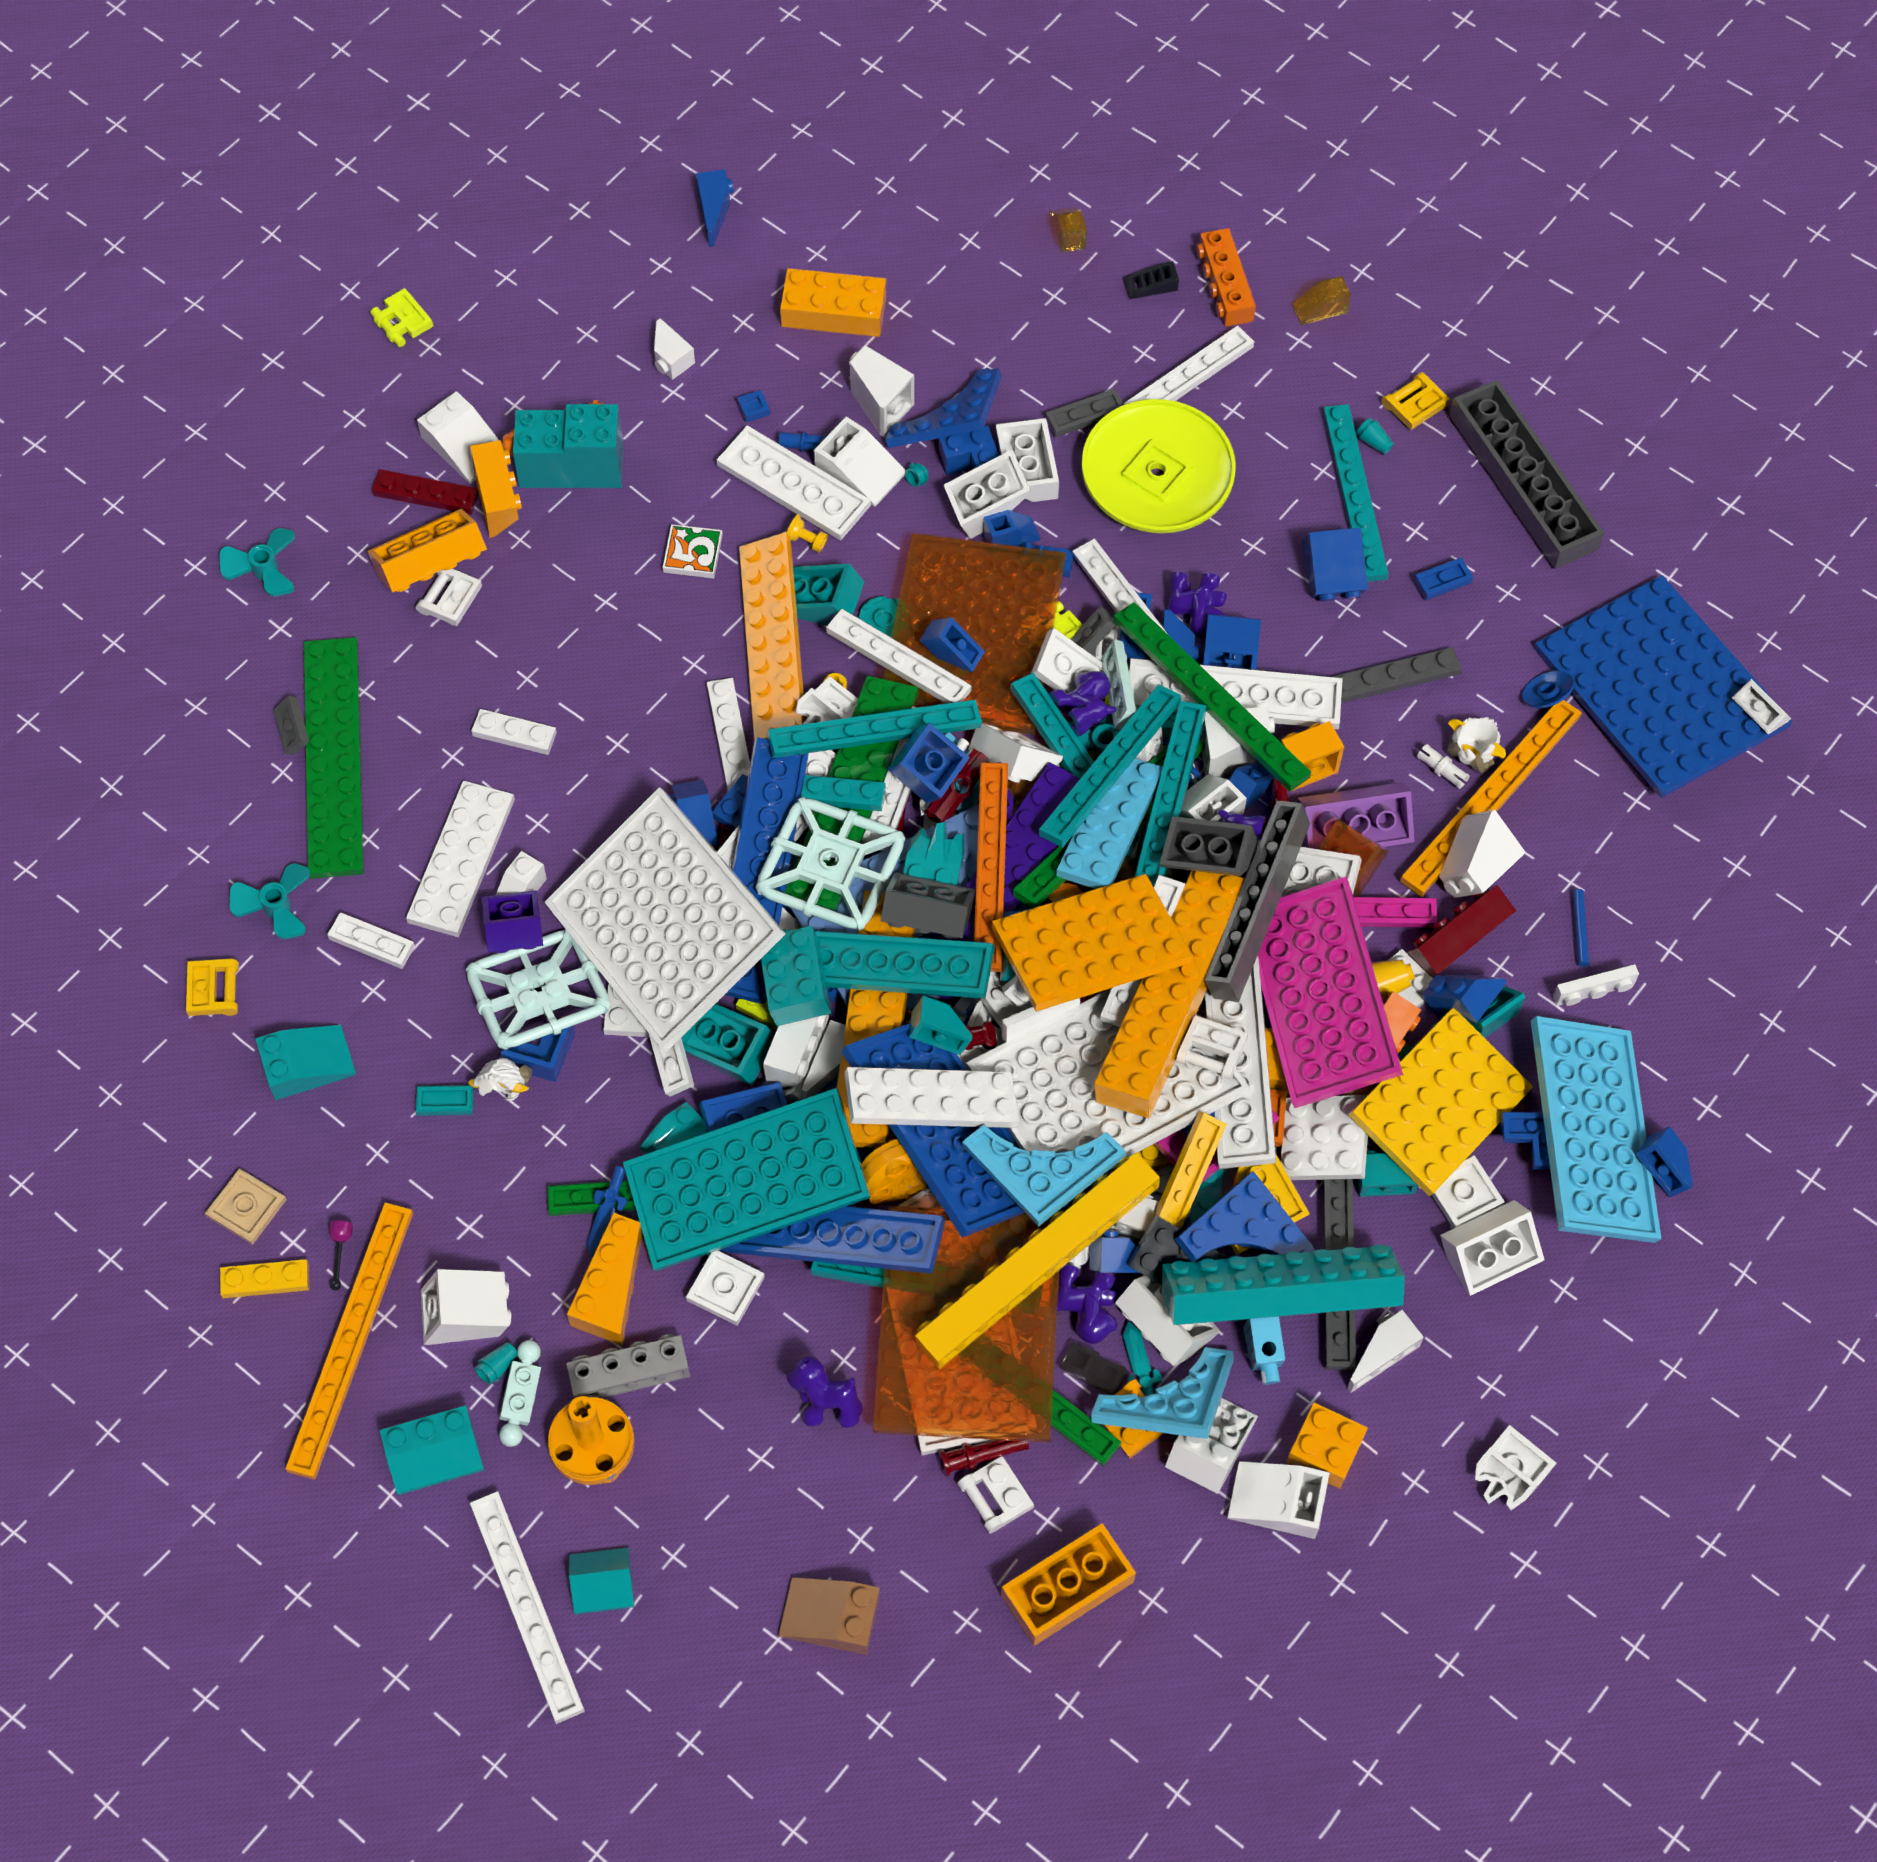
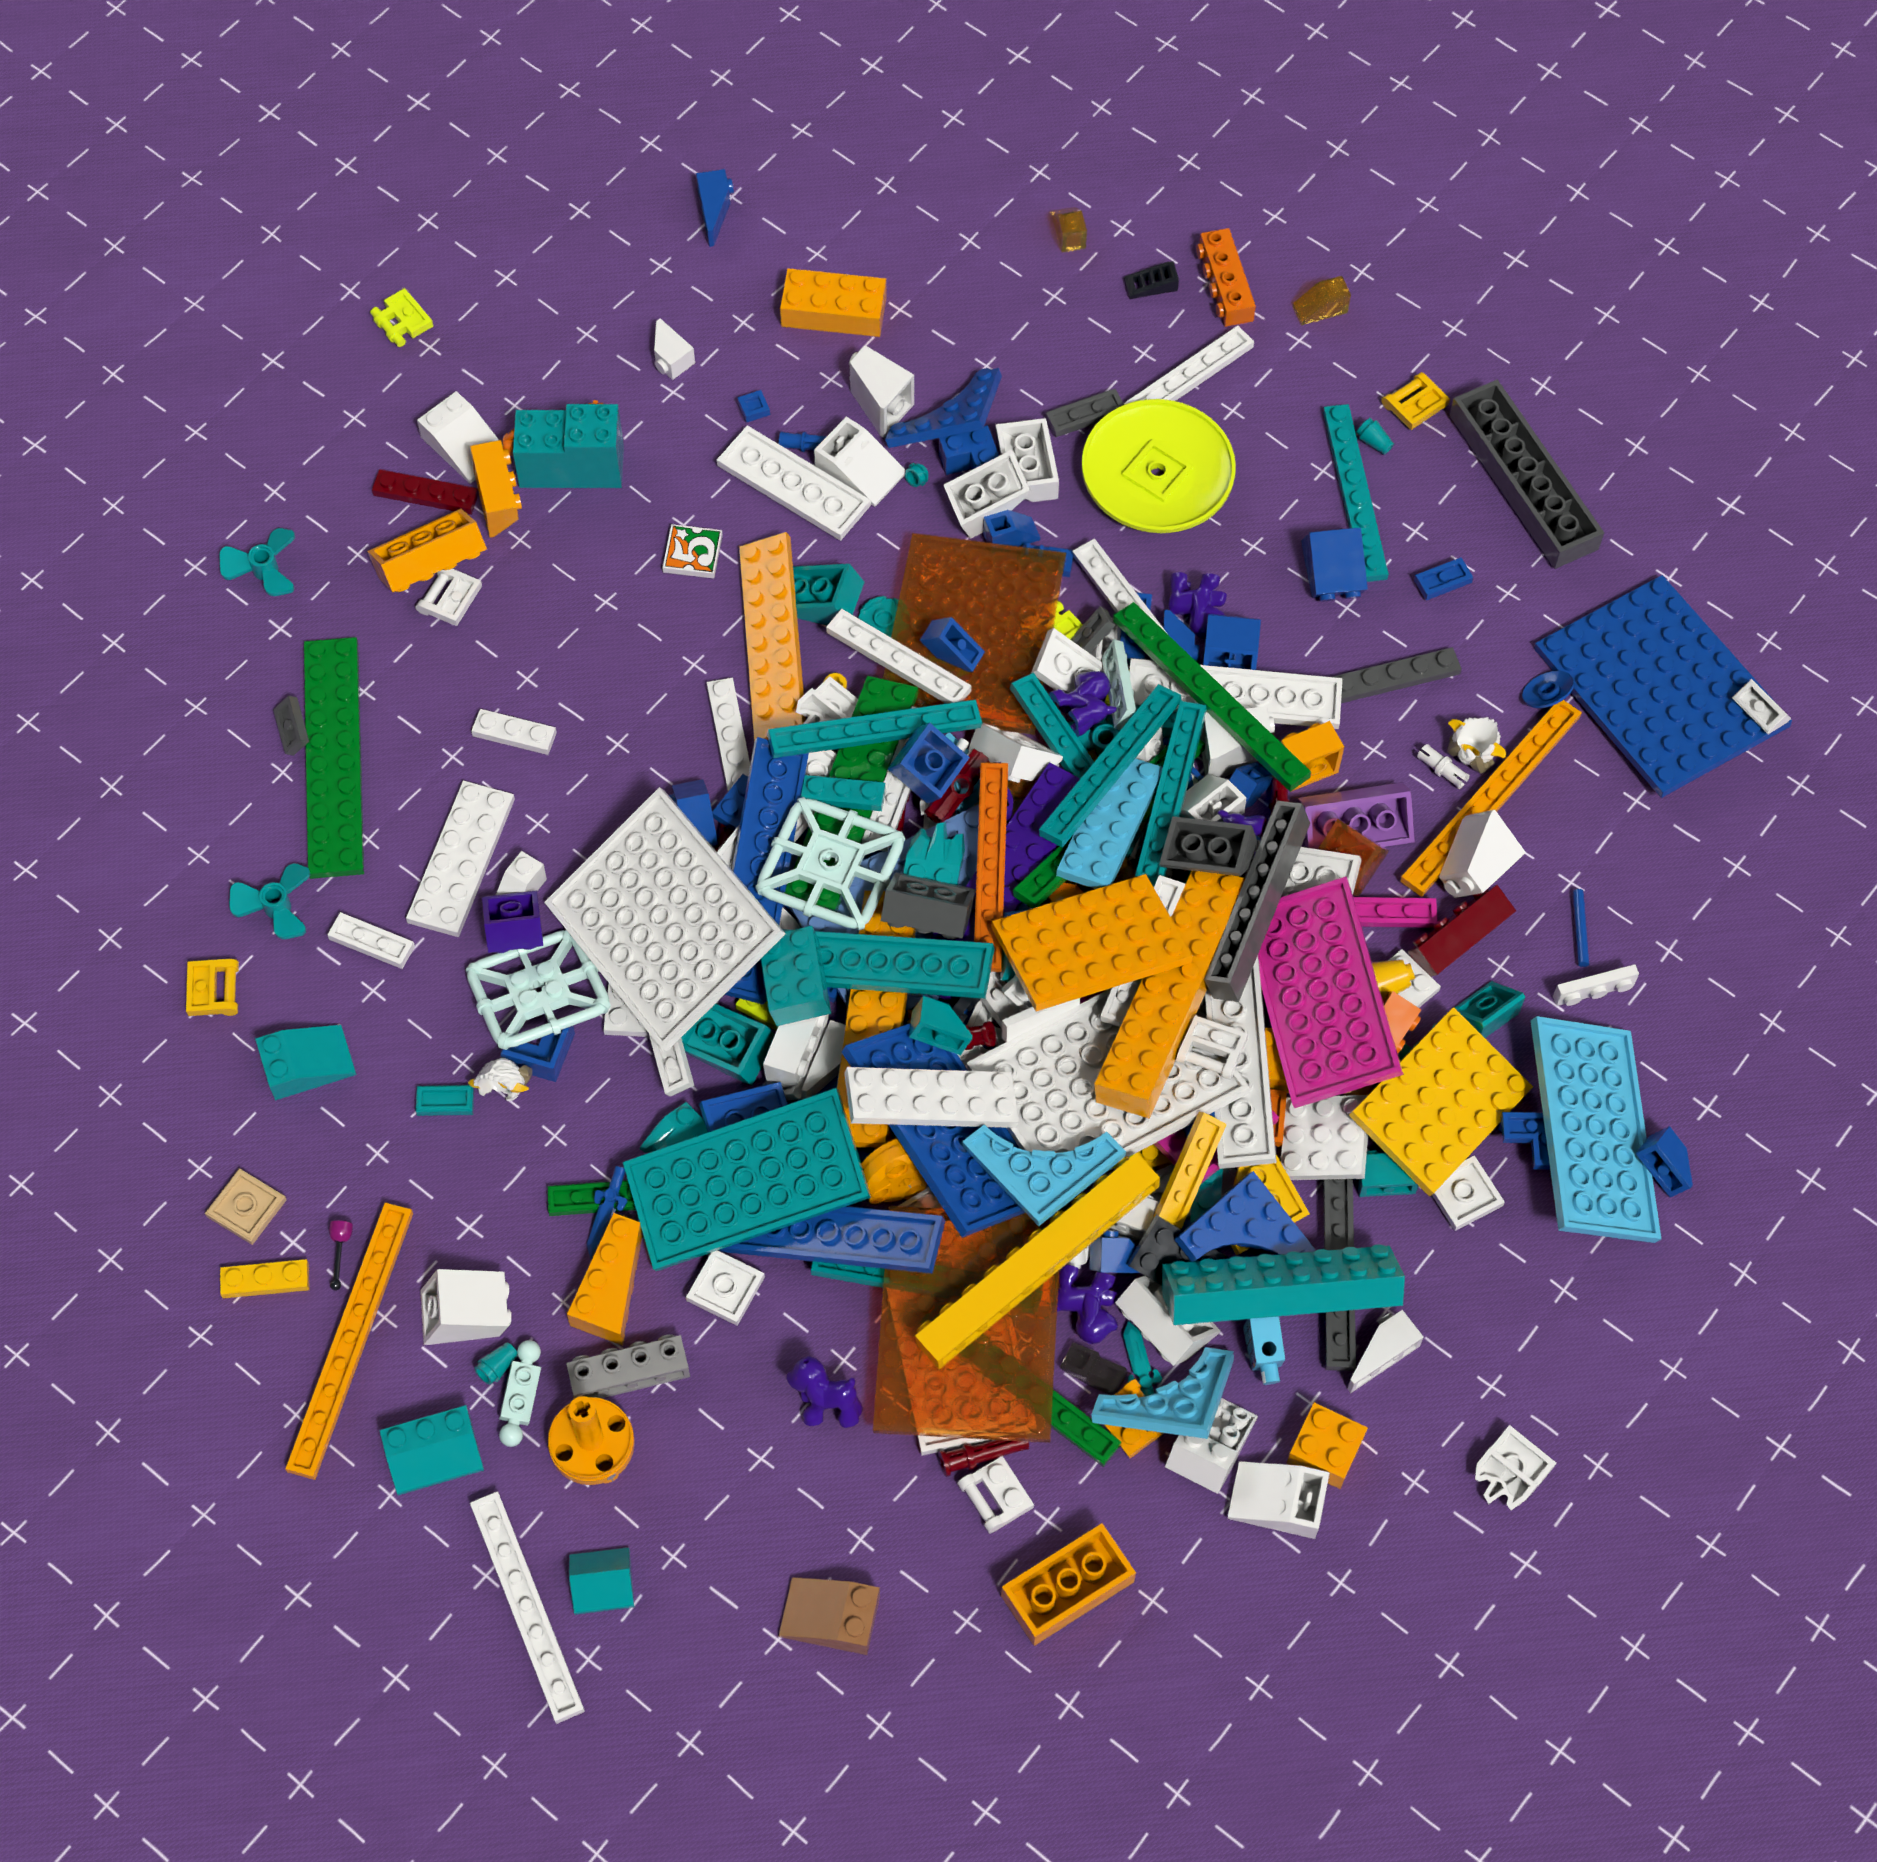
(797, 530): yellow piece -> none
(1463, 992): blue slope -> none
(1493, 1247): white slope -> none

